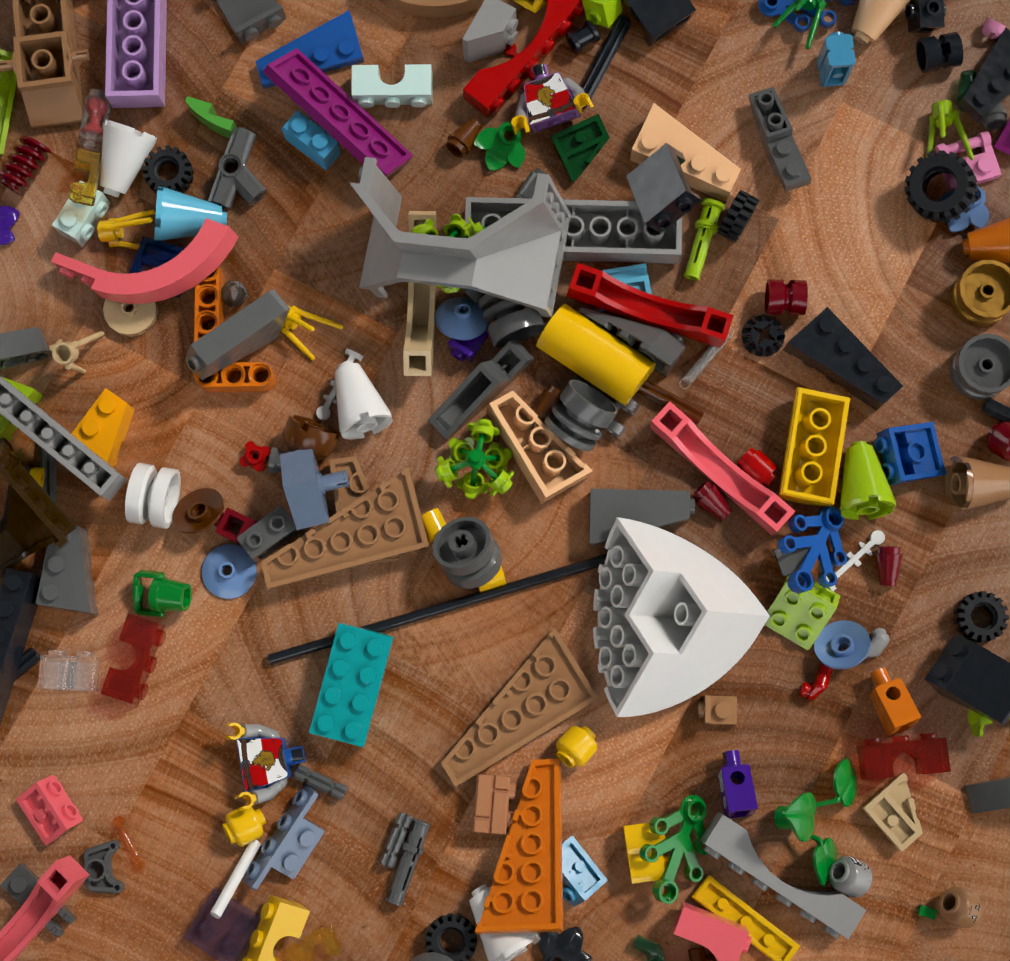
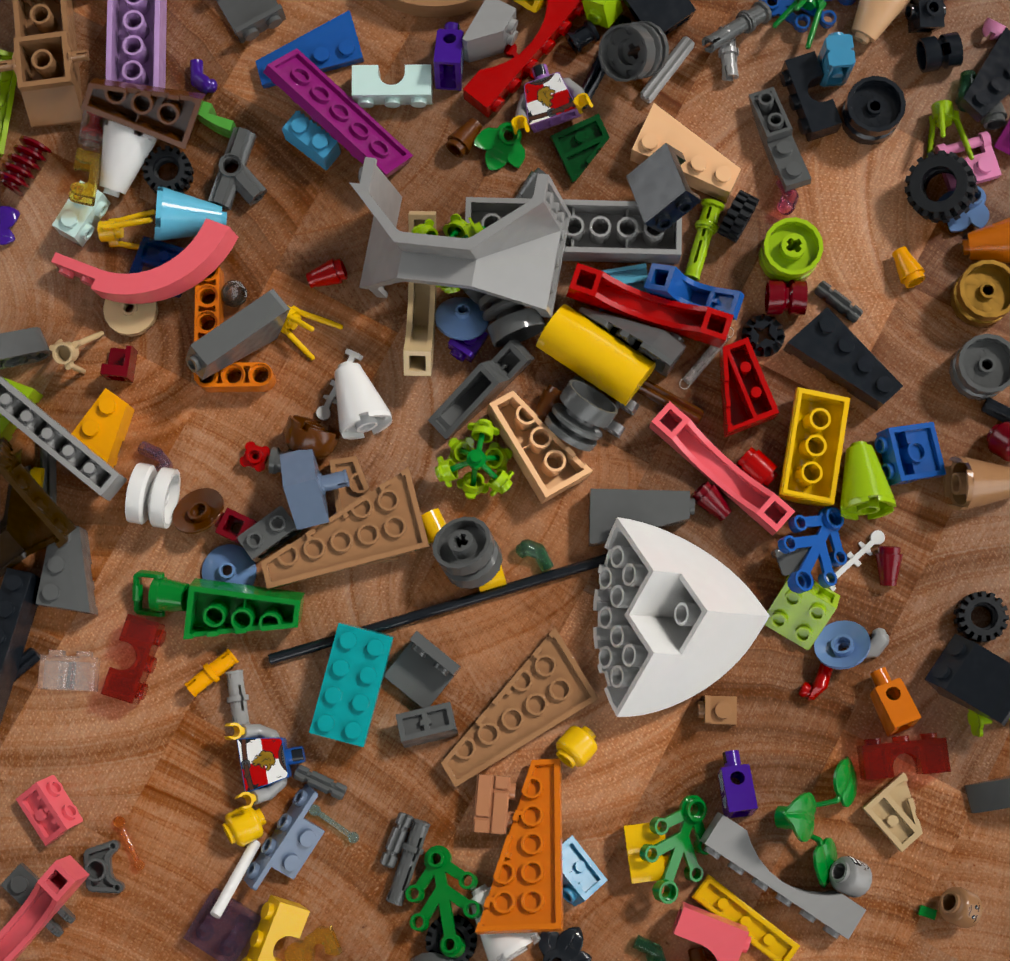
(120, 364): none -> dark red panel
(145, 108): none -> reddish brown wedge
(156, 454): none -> arm
(200, 80): none -> dark purple arm
(211, 672): none -> light orange pin
(237, 697): none -> light grey pin
(239, 608): none -> green wedge
(315, 810): none -> clear light blue hinge
(328, 273): none -> red cone
(422, 671): none -> dark grey bracket
(426, 725): none -> dark grey hinge
(442, 897): none -> green plant
(449, 52): none -> dark purple torso
(537, 551): none -> clear green arm
(633, 51): none -> dark grey wheel
(673, 62): none -> light grey axle
(673, 285): none -> blue arch
(728, 55): none -> light grey pin
(743, 389): none -> red wedge
(744, 23): none -> dark grey pin
(788, 200): none -> clear pink arm
(805, 248): none -> lime wheel
(815, 117): none -> black arch
(838, 301): none -> dark grey axle
(872, 110): none -> black wheel
(908, 268): none -> light orange cone

